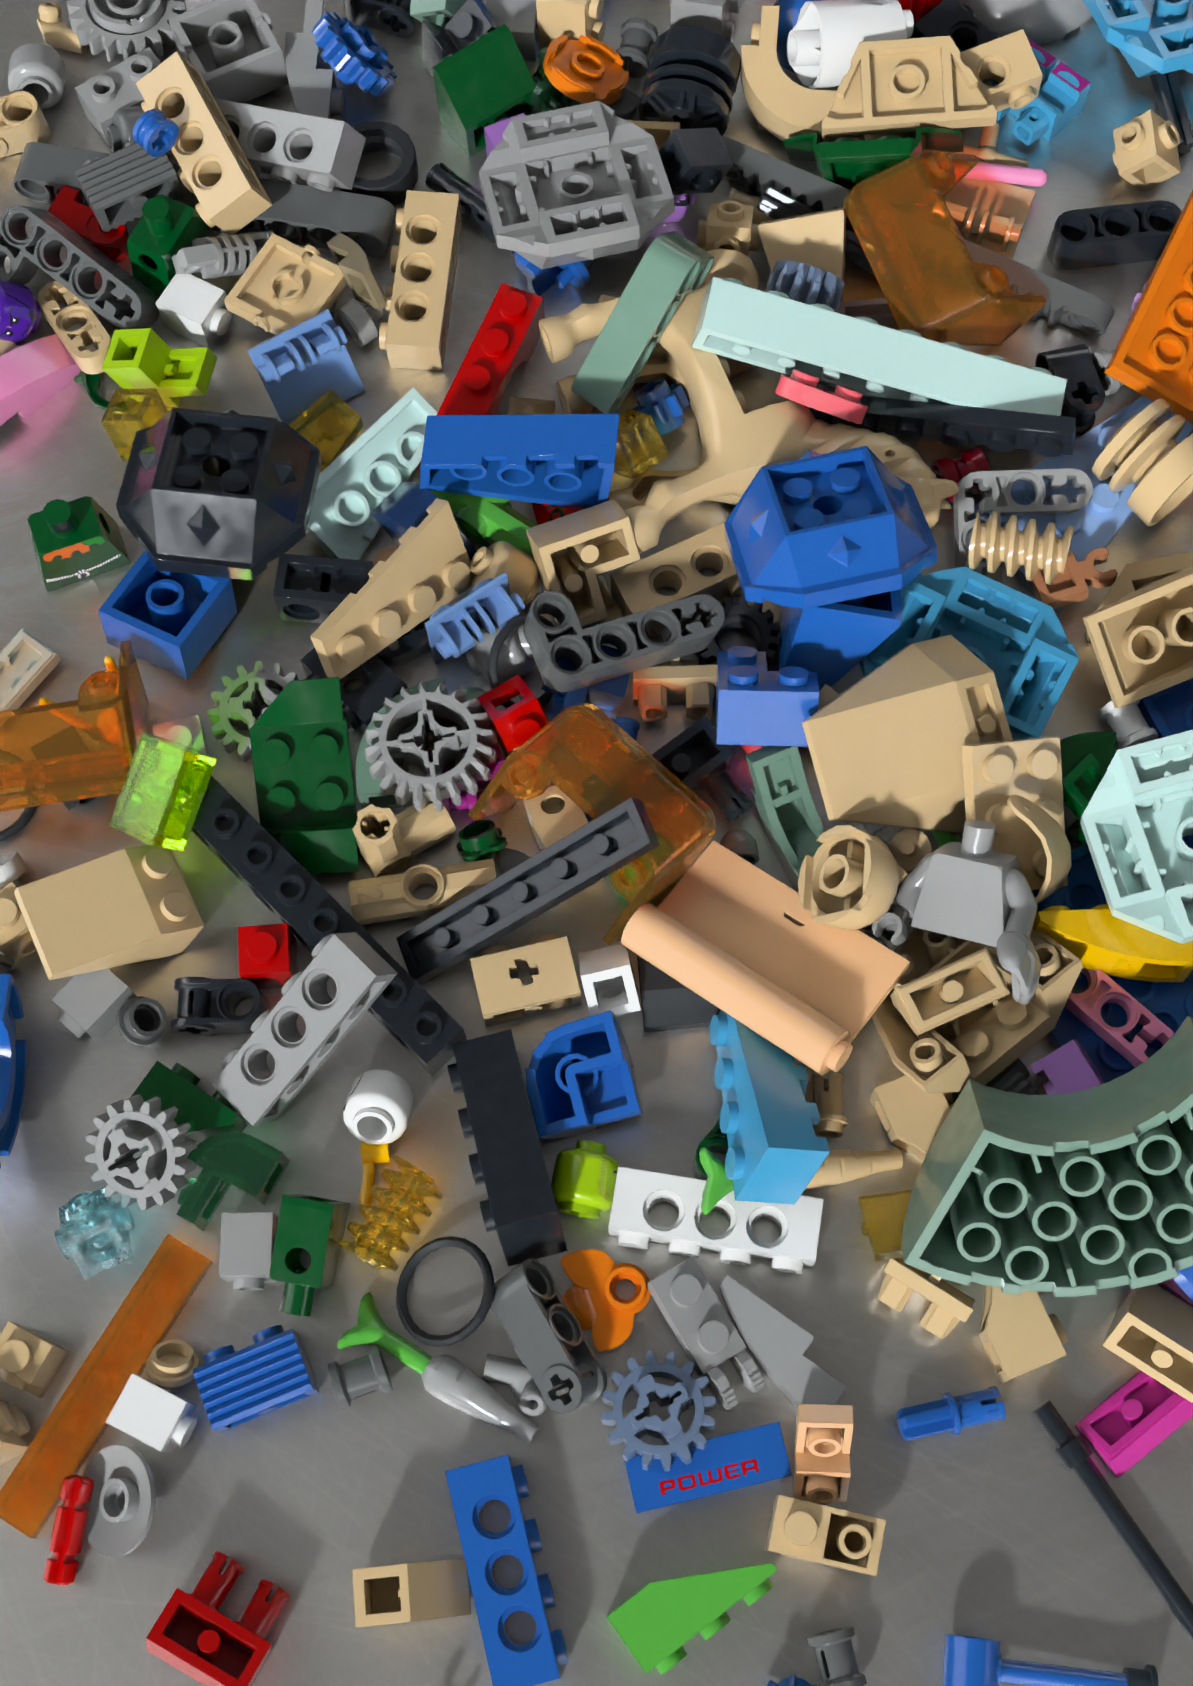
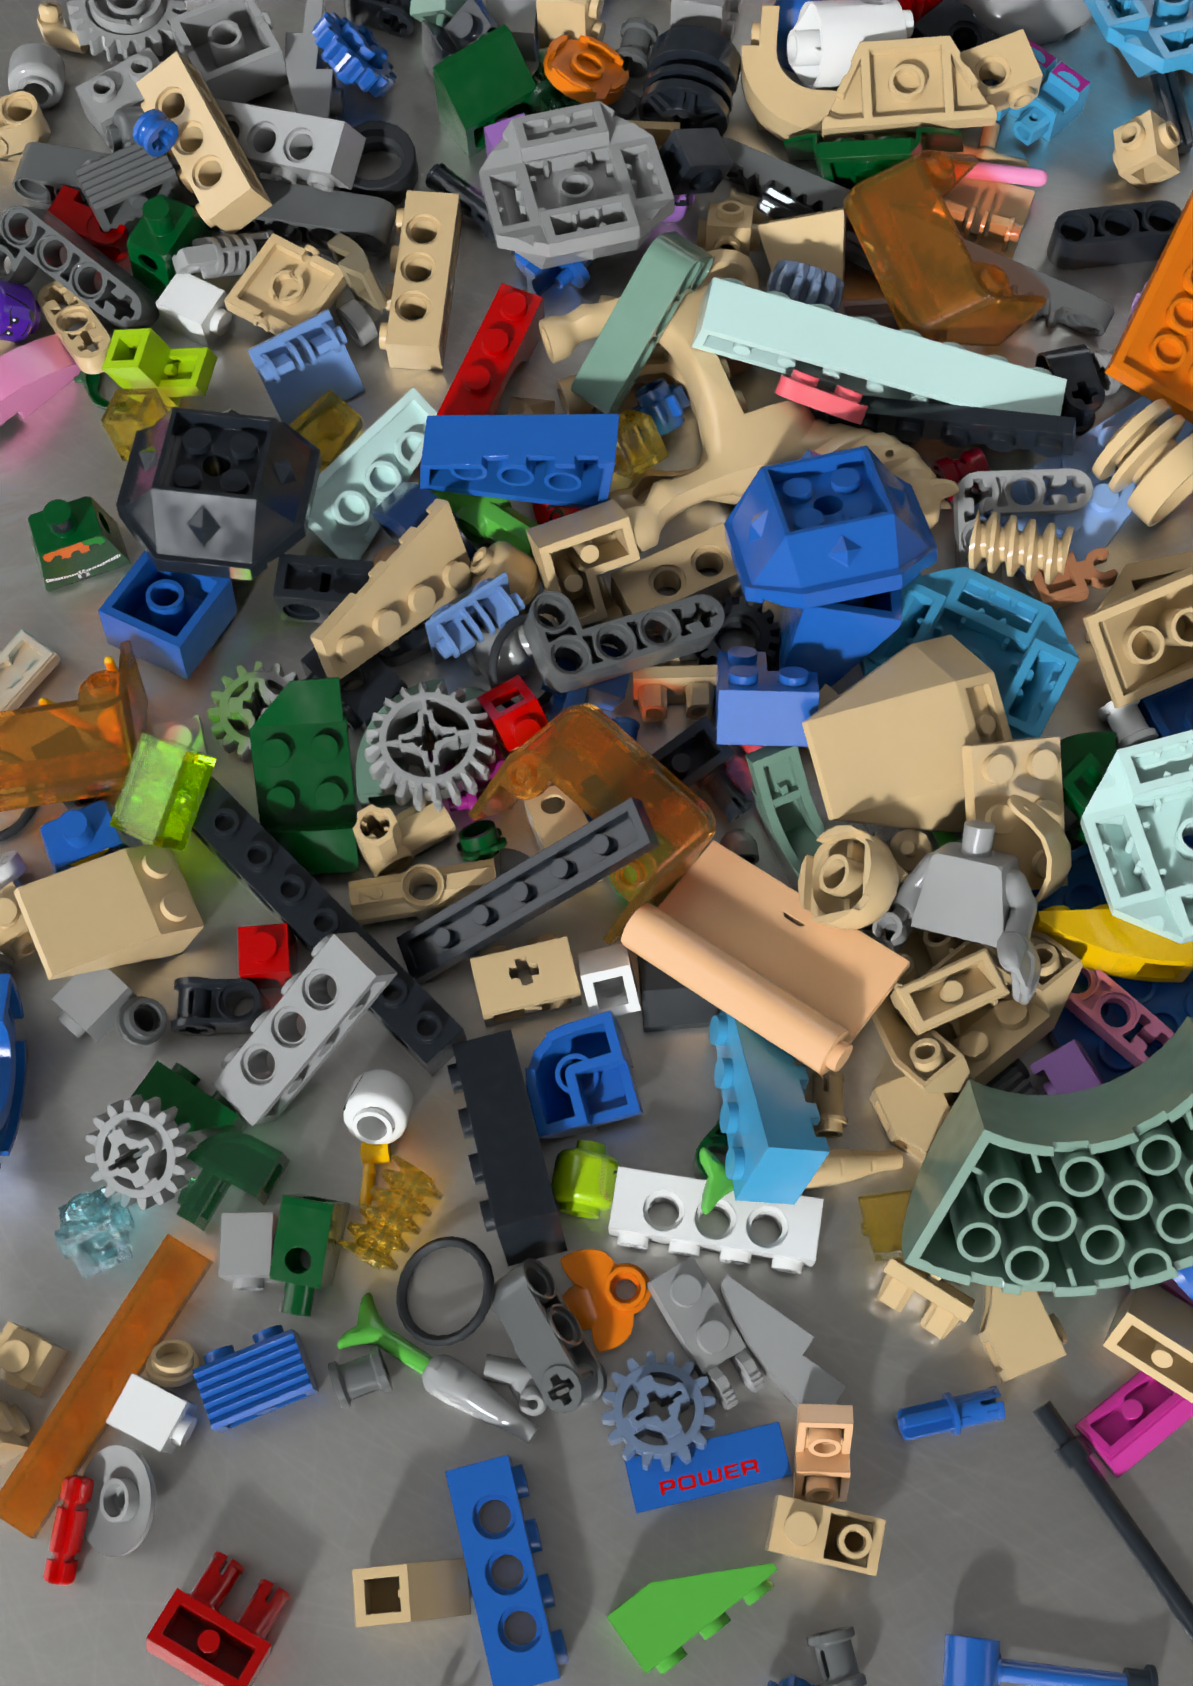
(83, 836): none -> blue torso

